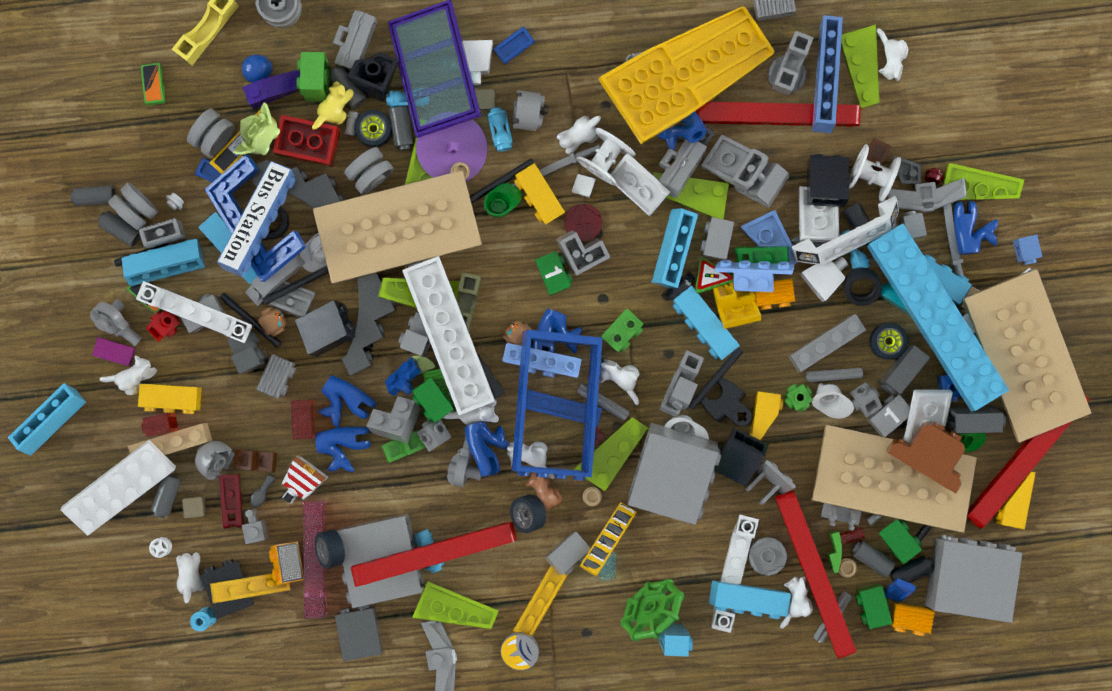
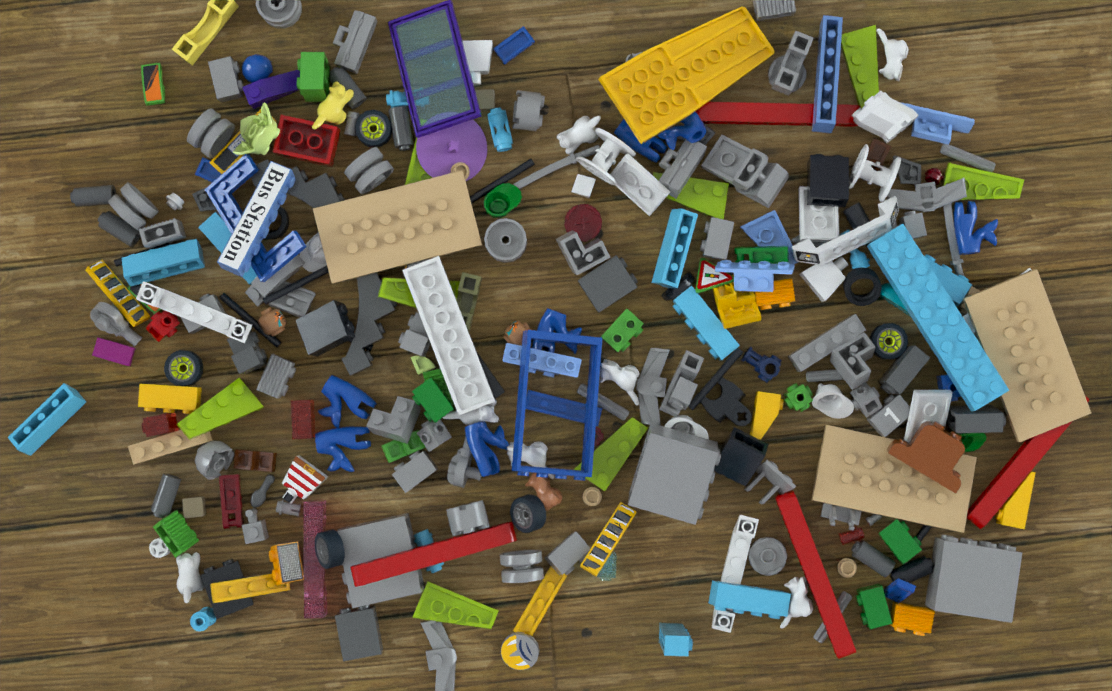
(117, 293): none -> tile
(118, 487): white plate -> none
(130, 379): white animal -> none
(175, 373): none -> wheel
(176, 533): none -> bright green brick
(203, 201): none -> dark grey piece
(226, 79): none -> light grey brick
(227, 405): none -> lime wing
(287, 508): none -> light grey pin
(373, 75): black slope -> none
(401, 378): blue hinge -> none
(414, 471): none -> light grey brick
(467, 518): none -> light grey brick
(517, 240): none -> light grey wheel
(520, 566): none -> light grey wheel
(539, 194): yellow brick -> none
(553, 273): green brick -> none
(608, 283): none -> dark grey brick
(626, 135): none -> blue piece
(651, 385): none -> light grey plate
(659, 606): bright green plate -> none
(761, 363): none -> dark blue connector
(834, 556): bright green slope -> none
(850, 360): none -> light grey brick
(884, 116): none -> white brick
(938, 125): none -> light blue bracket
(967, 158): none -> light grey axle
(1027, 249): medium blue brick -> none

